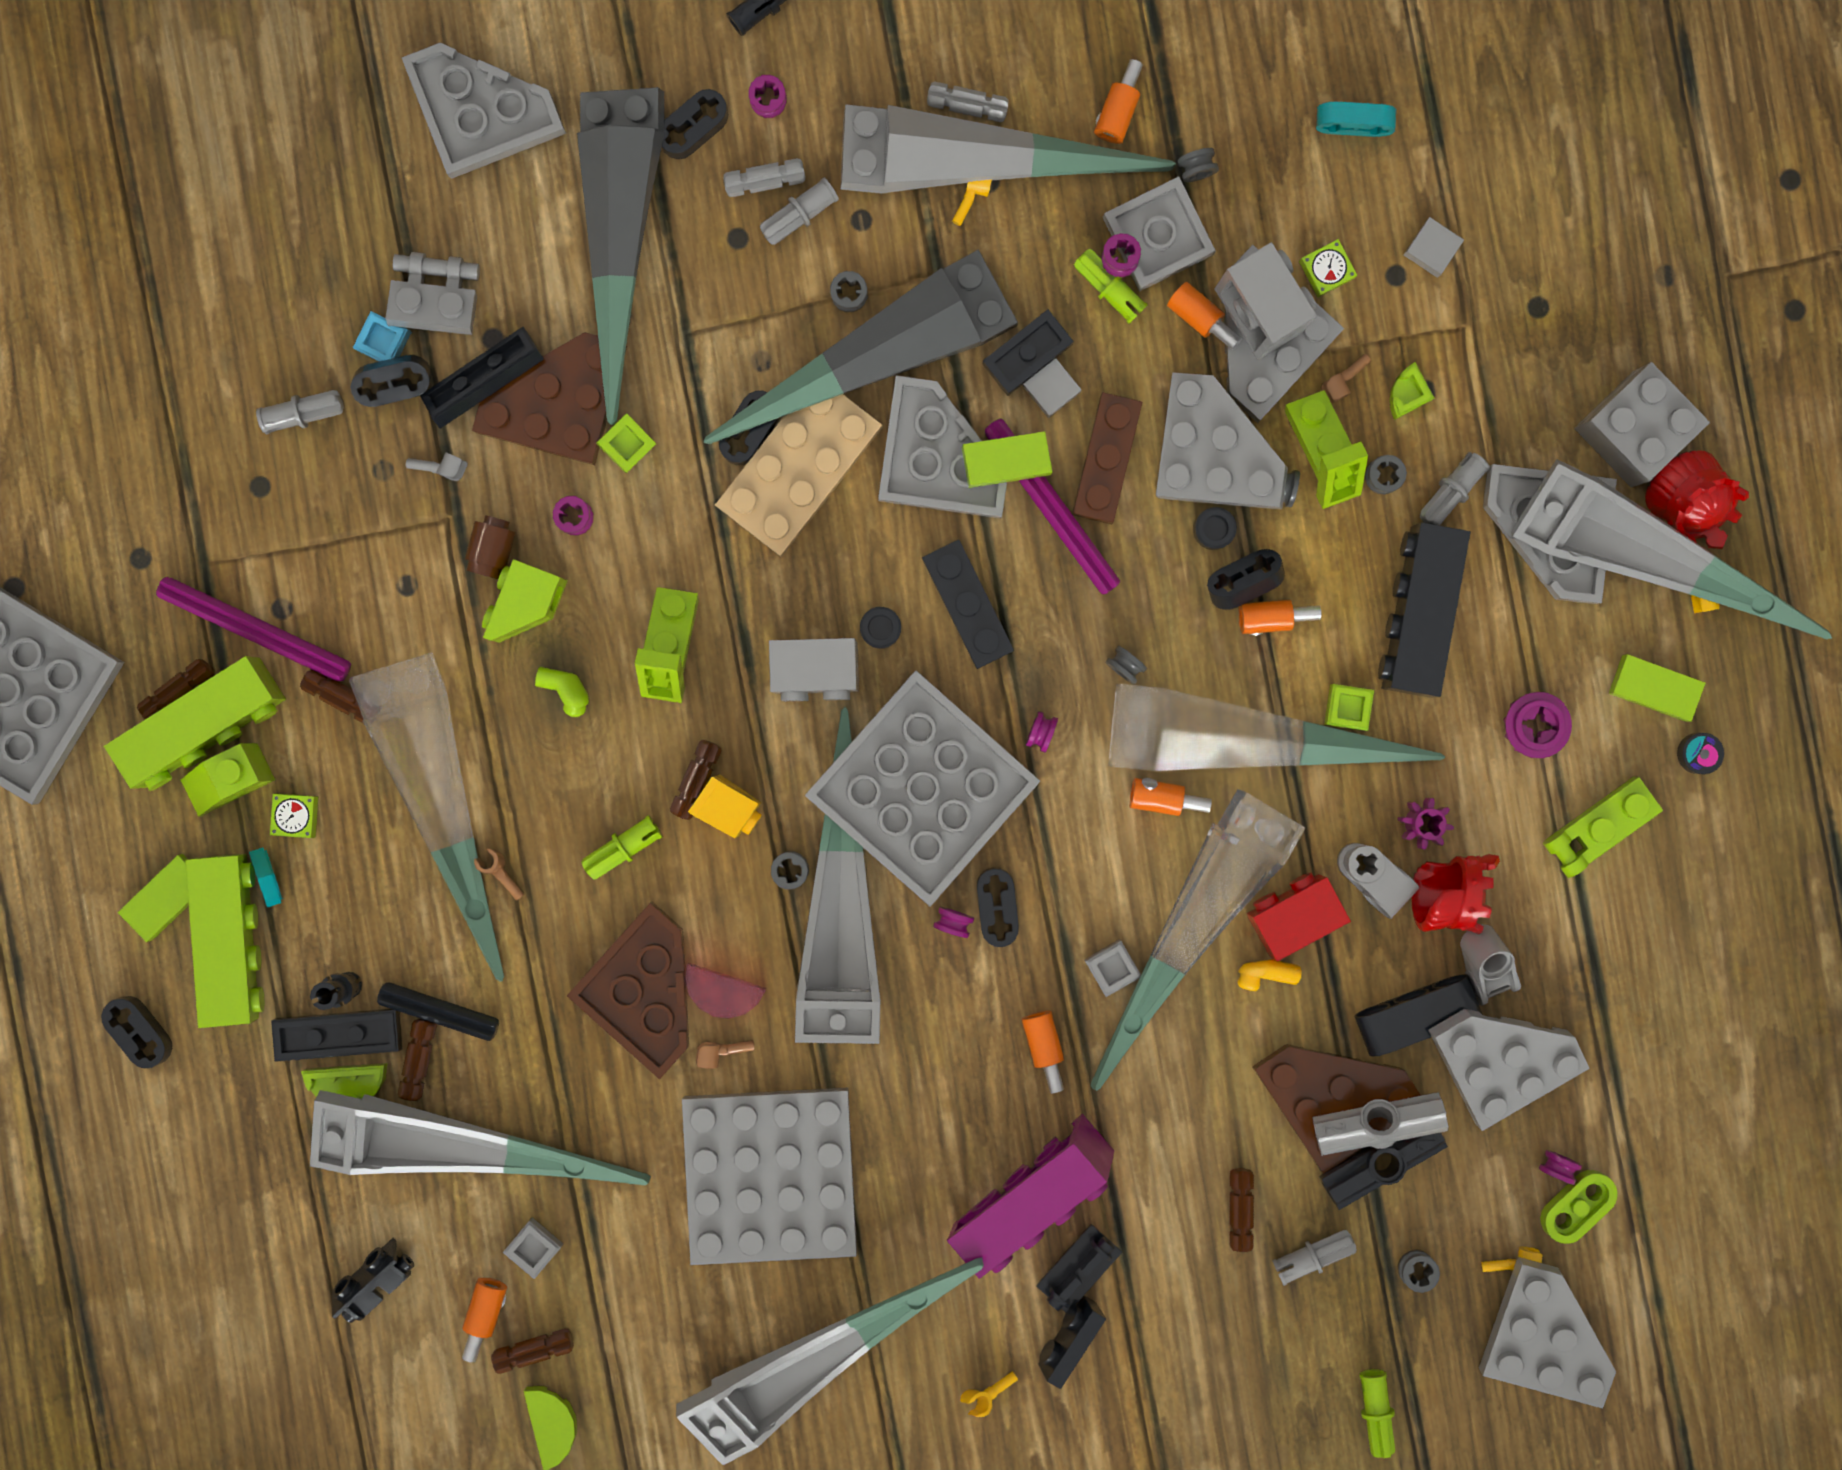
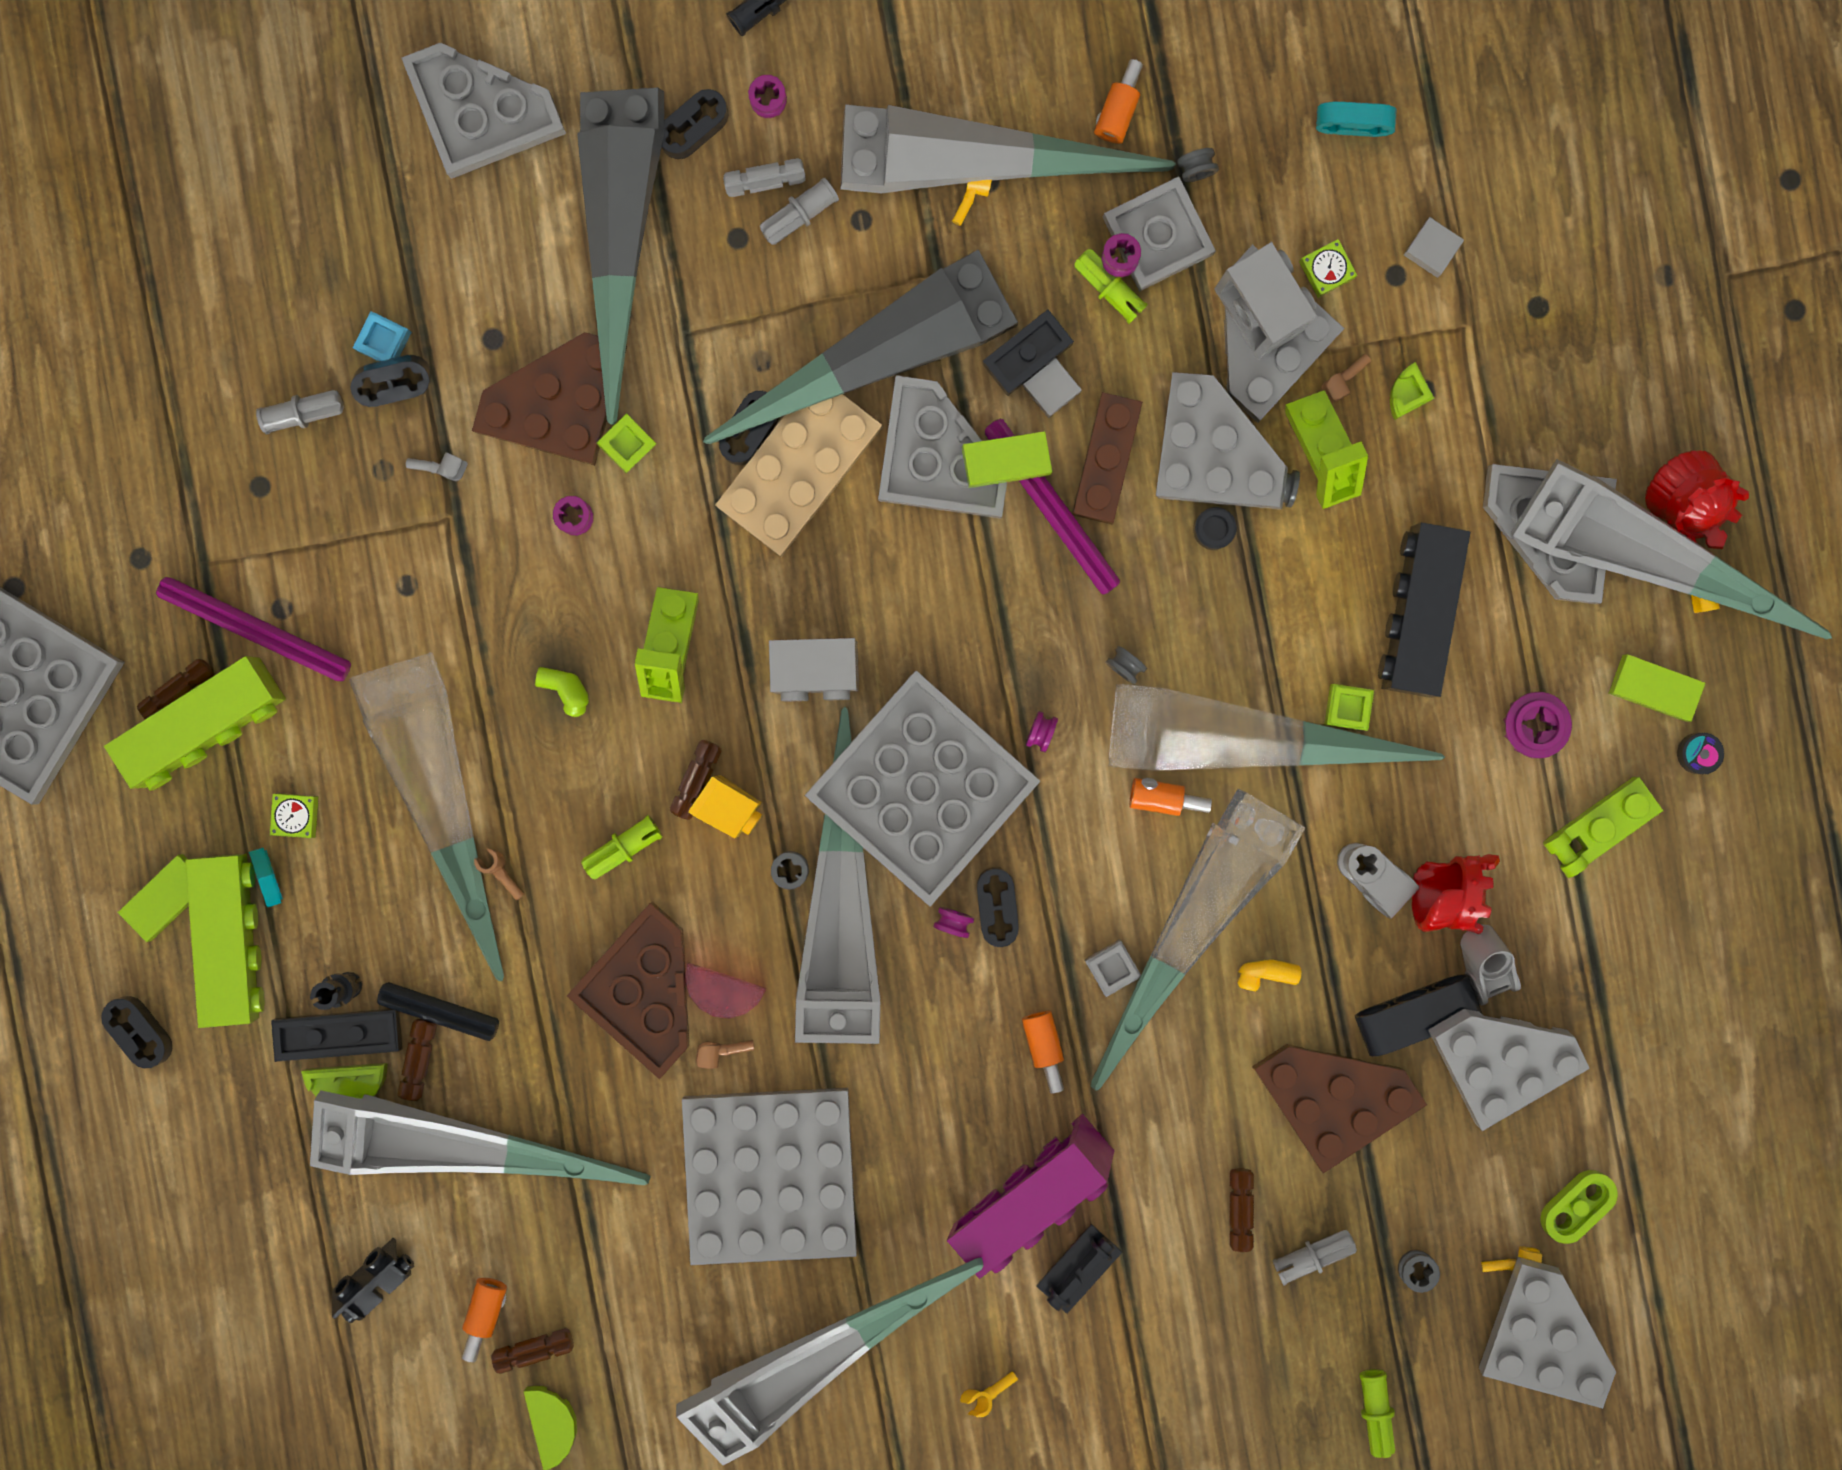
(227, 777): lime slope -> none
(332, 693): reddish brown axle -> none
(432, 306): light grey plate -> none
(481, 377): black tile -> none
(489, 547): reddish brown brick -> none
(525, 601): lime slope -> none
(533, 1248): light grey tile -> none
(852, 279): dark grey bush -> none
(880, 627): black tile -> none
(967, 101): light grey axle -> none
(967, 604): black plate -> none
(1065, 1351): black plate -> none
(1202, 314): orange piece -> none
(1246, 579): black beam -> none
(1274, 616): orange piece -> none
(1297, 916): red brick -> none
(1358, 1174): black piece -> none
(1397, 475): dark grey bush -> none
(1408, 1118): light grey piece -> none
(1437, 825): magenta gear -> none
(1454, 489): light grey axle -> none
(1560, 1167): magenta bush -> none
(1642, 425): light grey brick -> none

